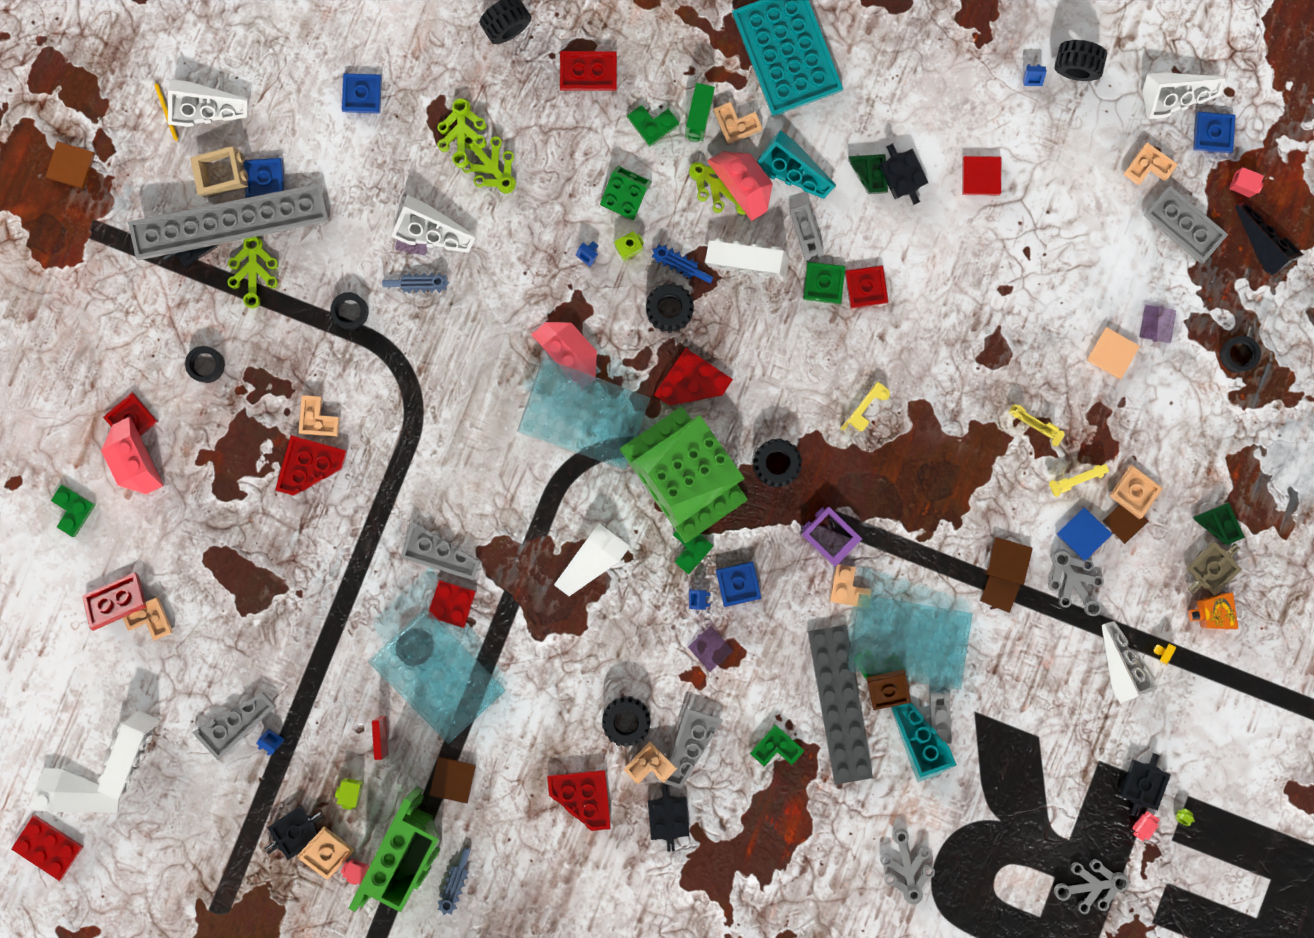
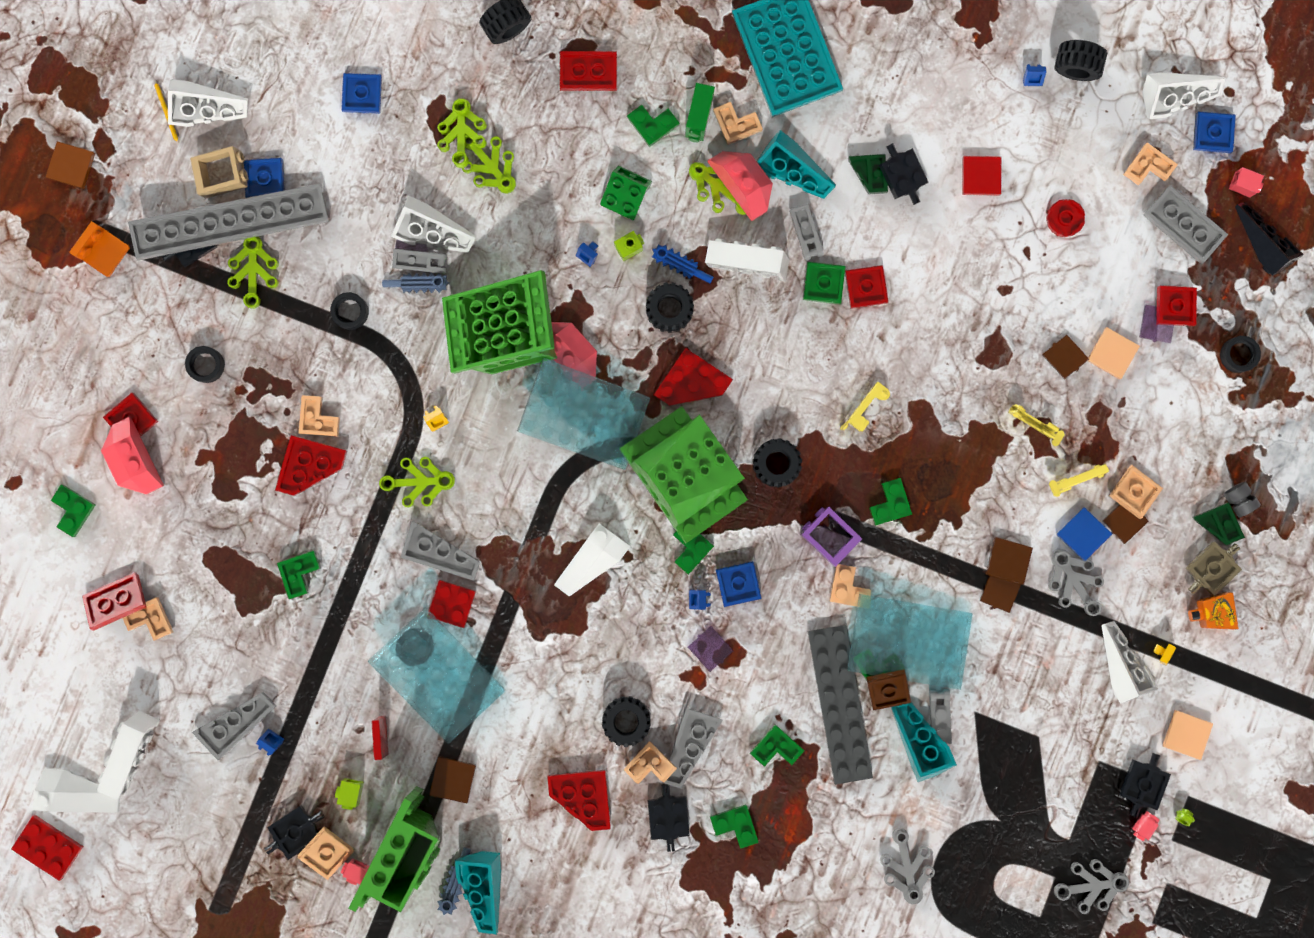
(100, 249): none -> orange bracket
(293, 571): none -> green plate
(418, 260): none -> light grey plate
(420, 481): none -> lime plant
(435, 419): none -> yellow tile
(481, 884): none -> teal wedge
(499, 325): none -> bright green wedge
(737, 820): none -> green plate
(896, 505): none -> green plate
(1065, 218): none -> red tile
(1065, 357): none -> reddish brown piece
(1176, 306): none -> red plate
(1187, 734): none -> light nougat tile
(1242, 499): none -> flat silver wheel

